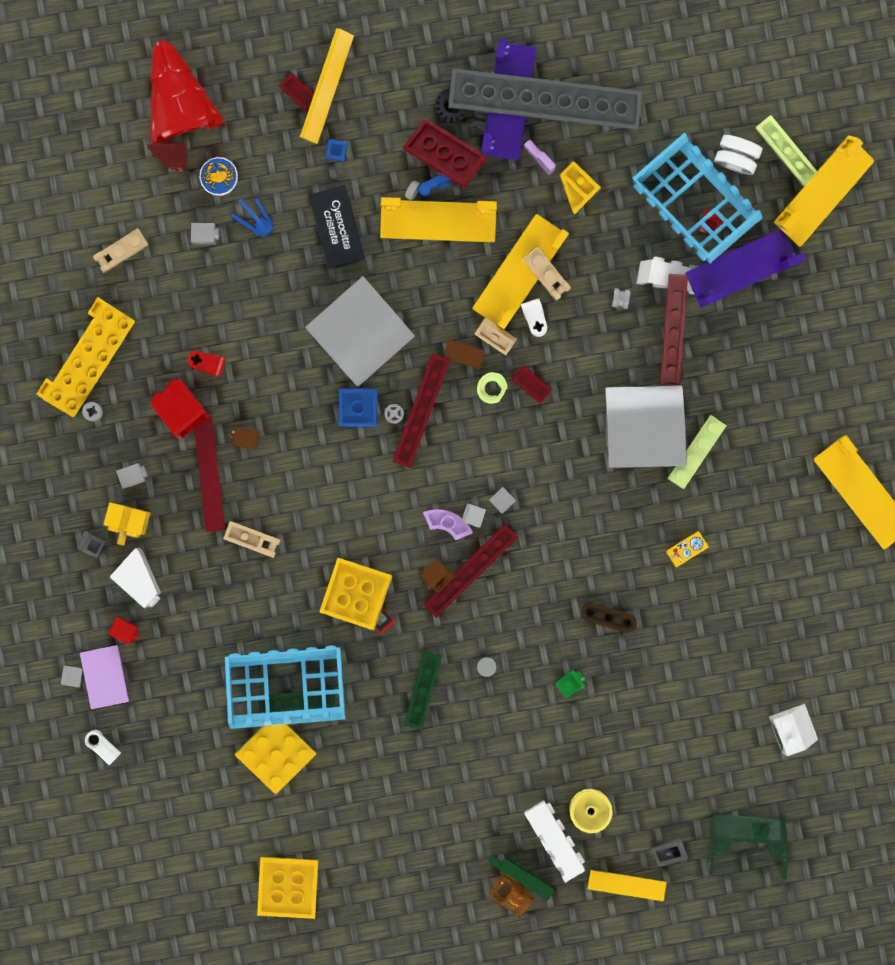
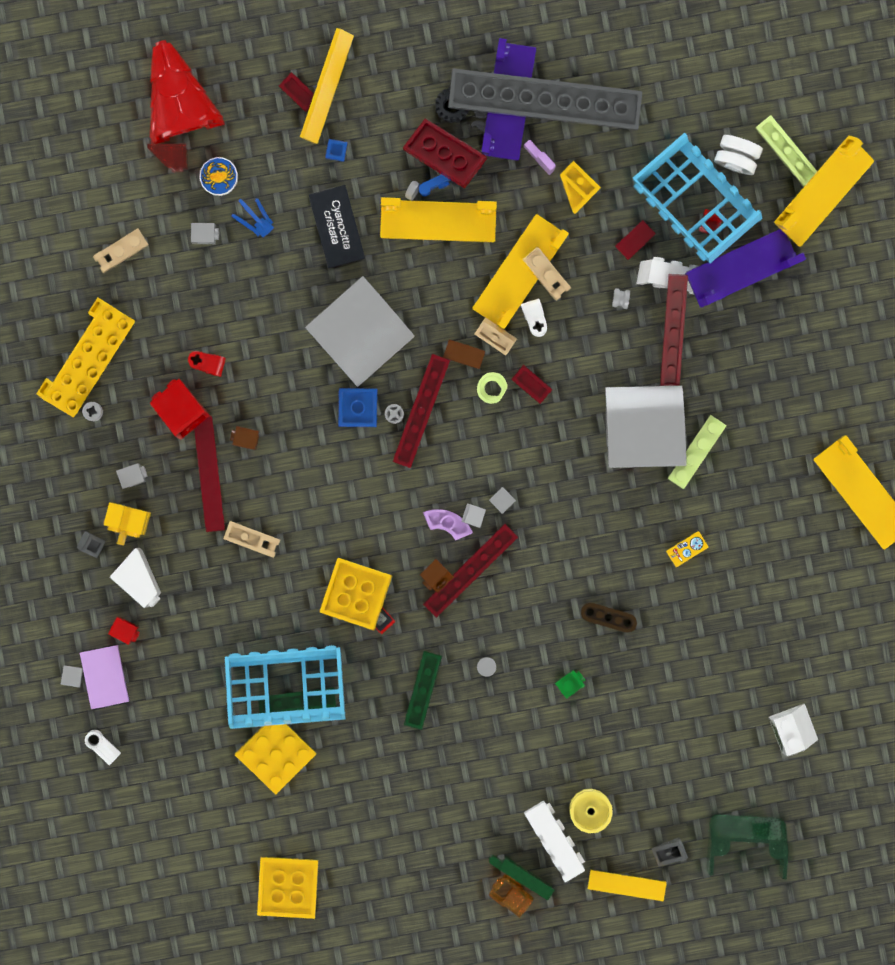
(635, 240): none -> dark red tile

